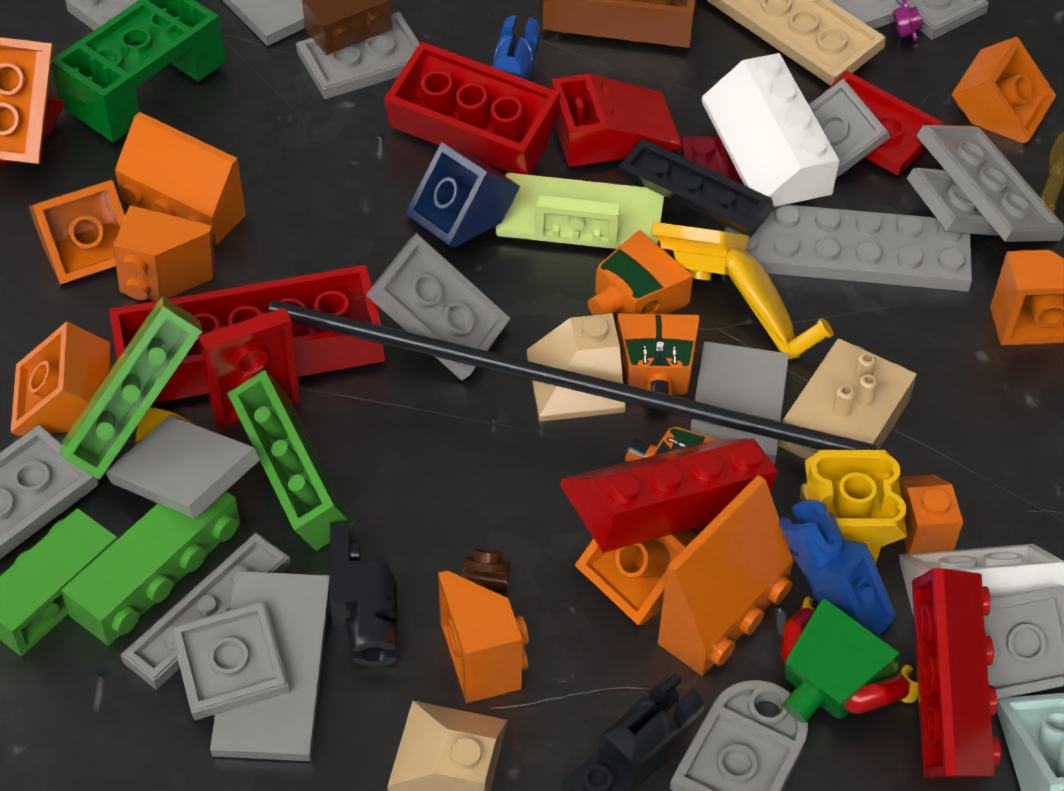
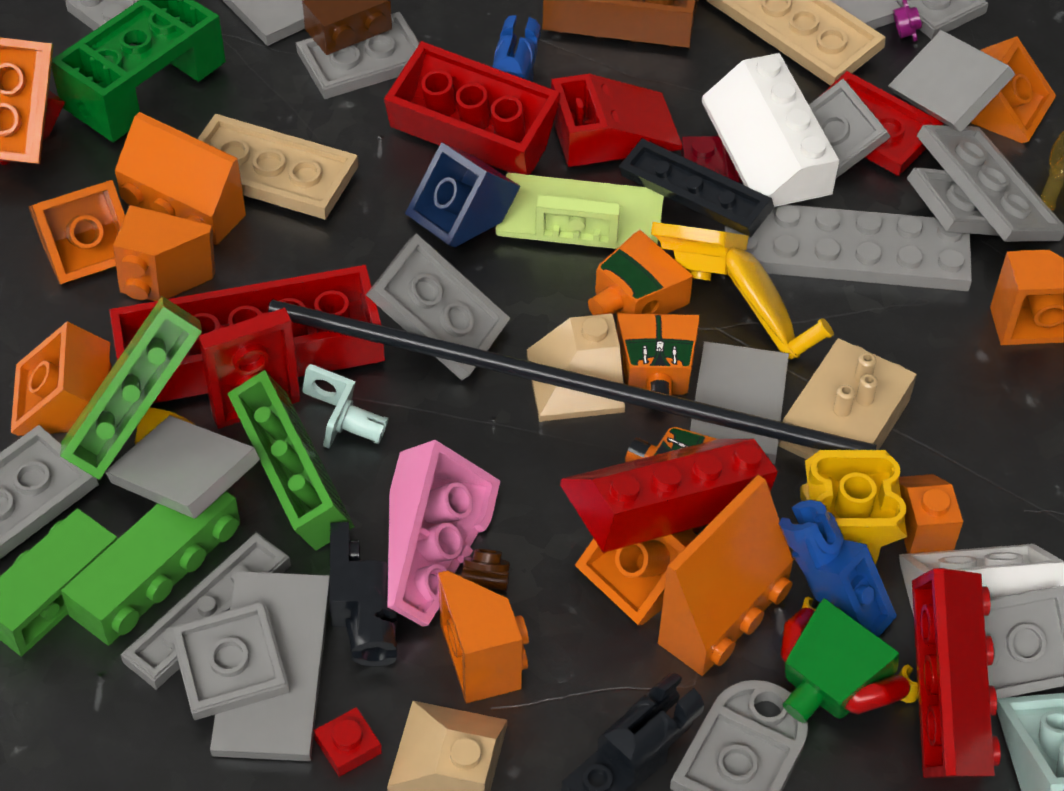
(282, 166): none -> tan plate
(345, 414): none -> light aqua bracket
(347, 742): none -> red plate
(434, 517): none -> bright pink wedge
(951, 80): none -> light grey tile

